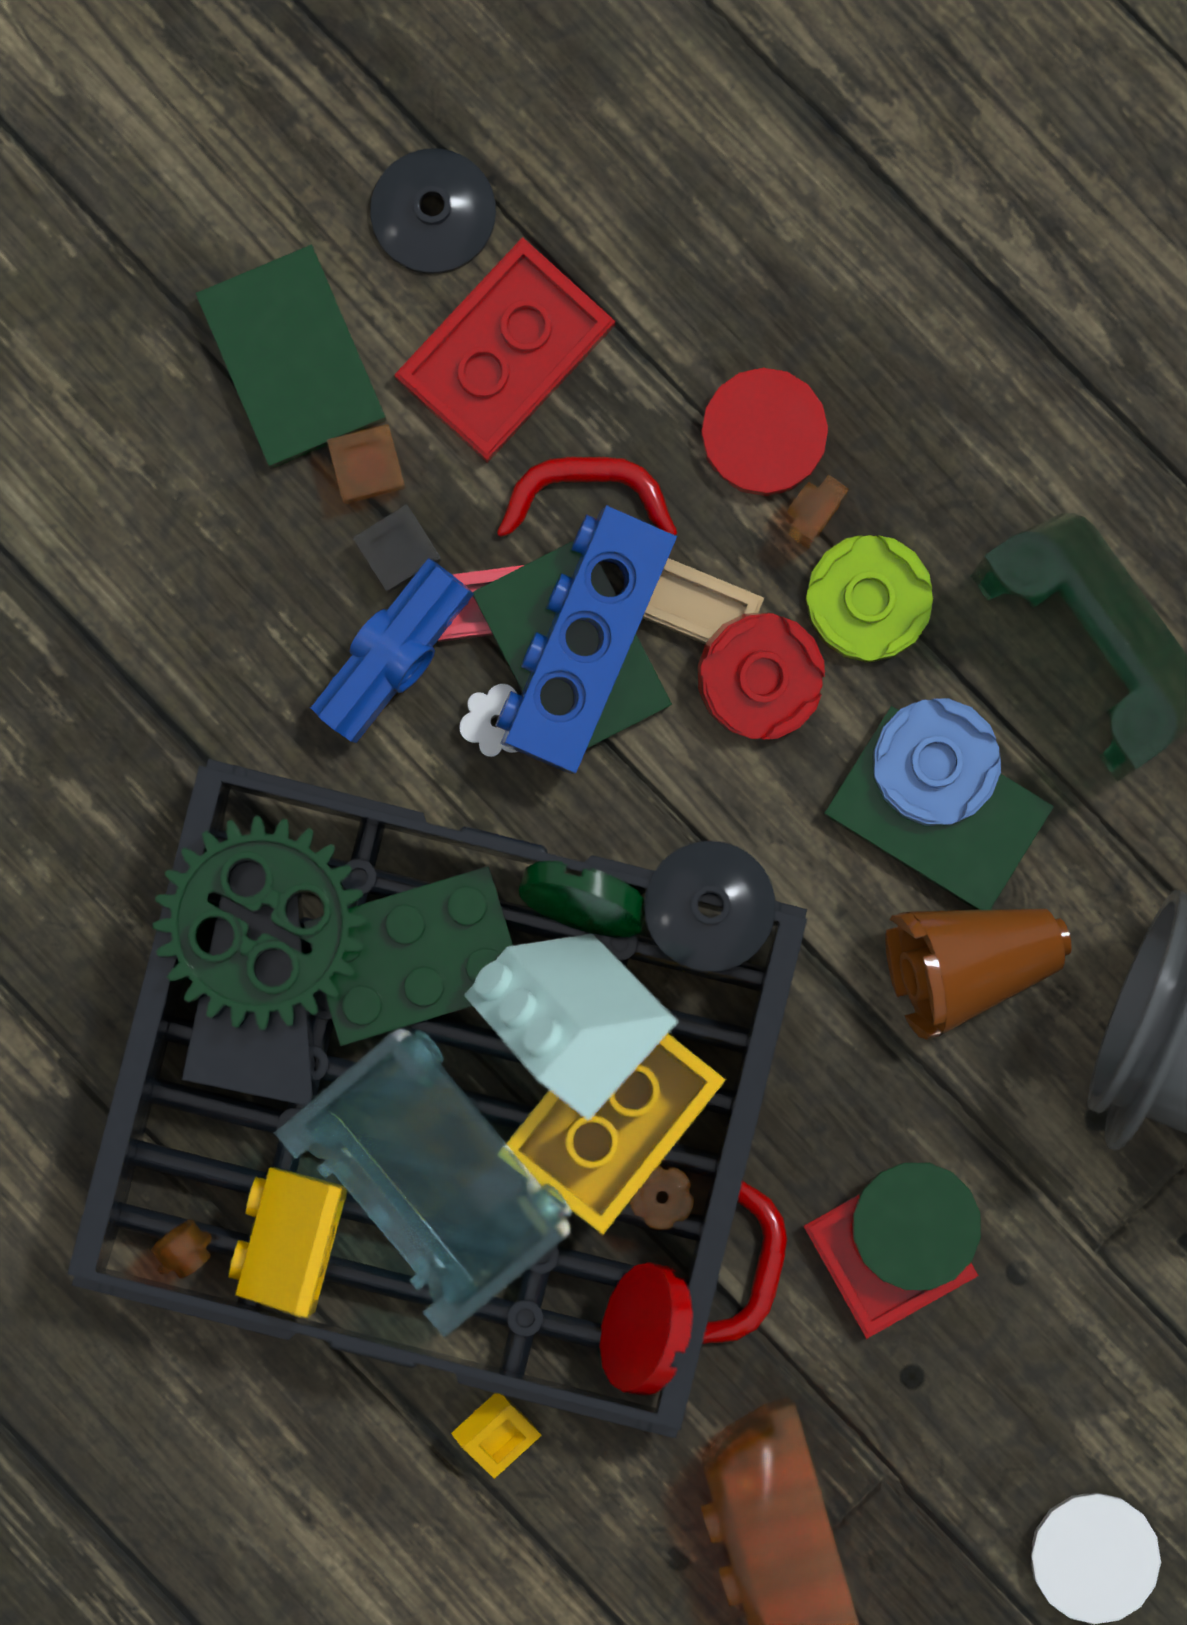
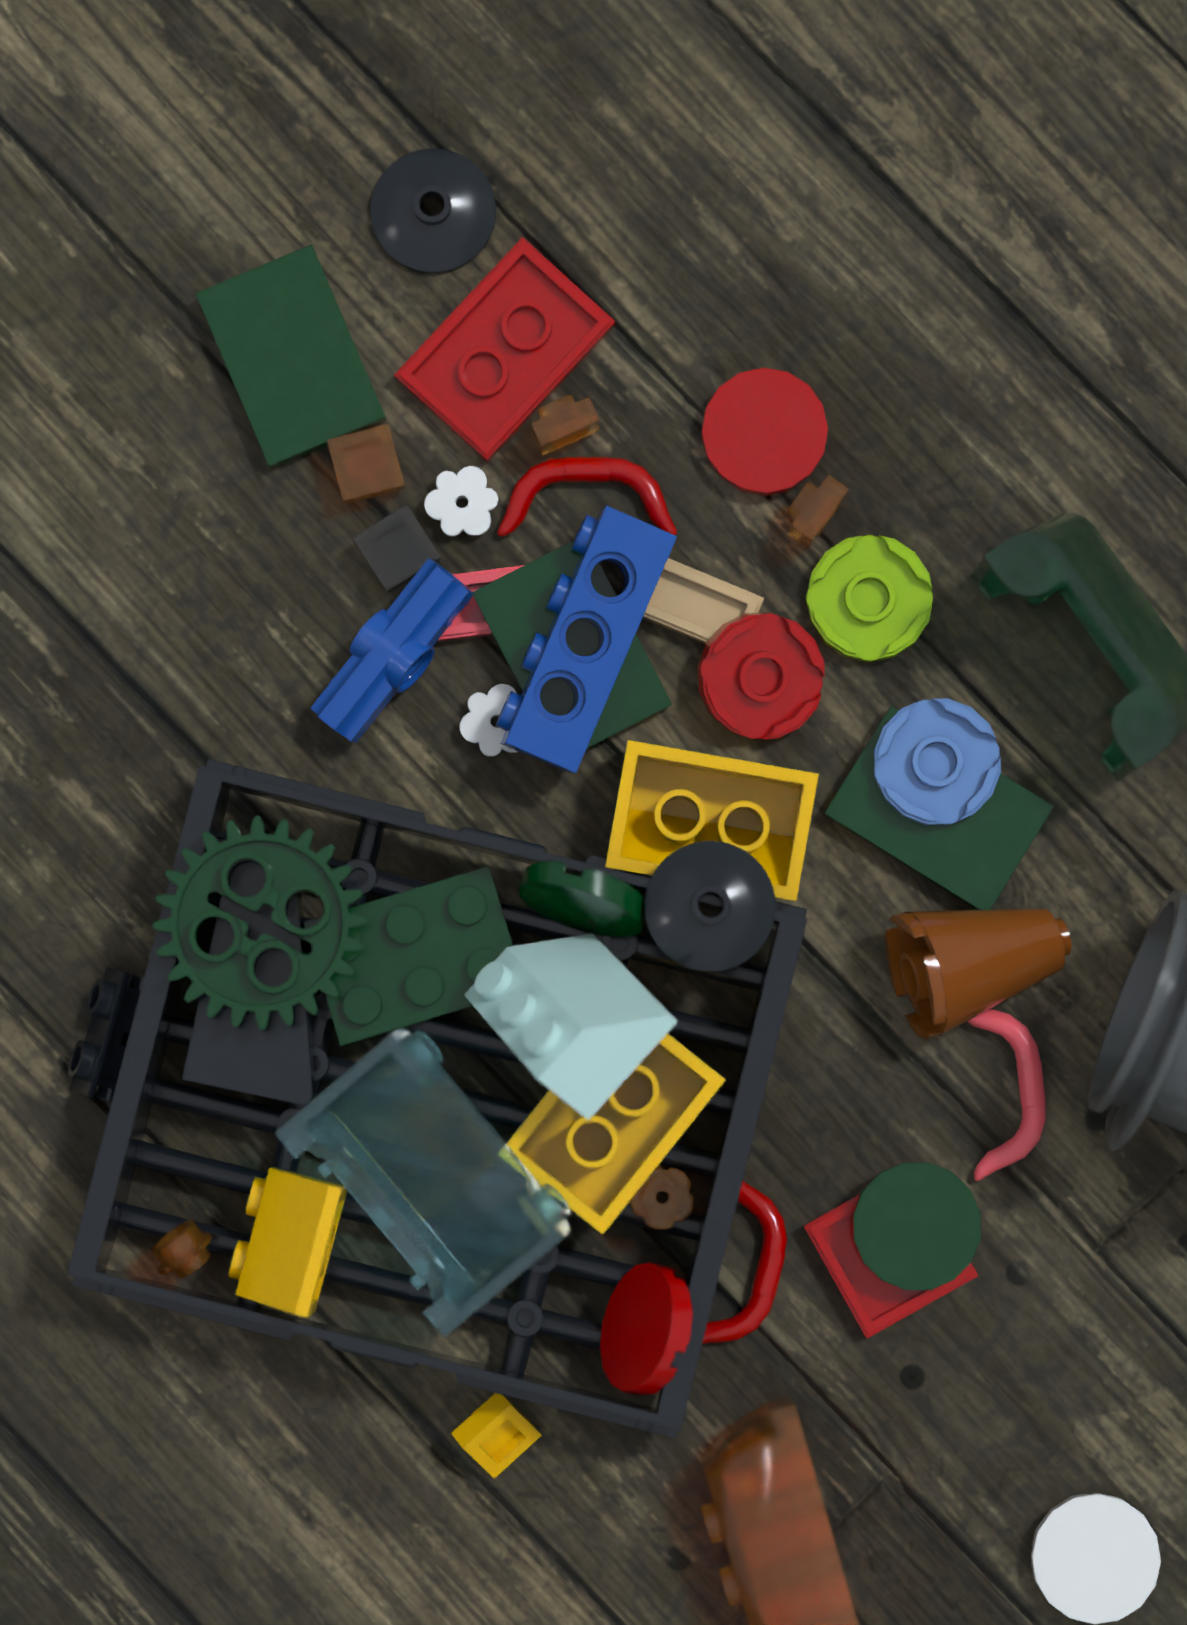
(101, 1054): none -> black hinge
(467, 484): none -> white plant
(564, 423): none -> clear orange plate
(693, 797): none -> yellow slope
(1030, 1090): none -> coral animal

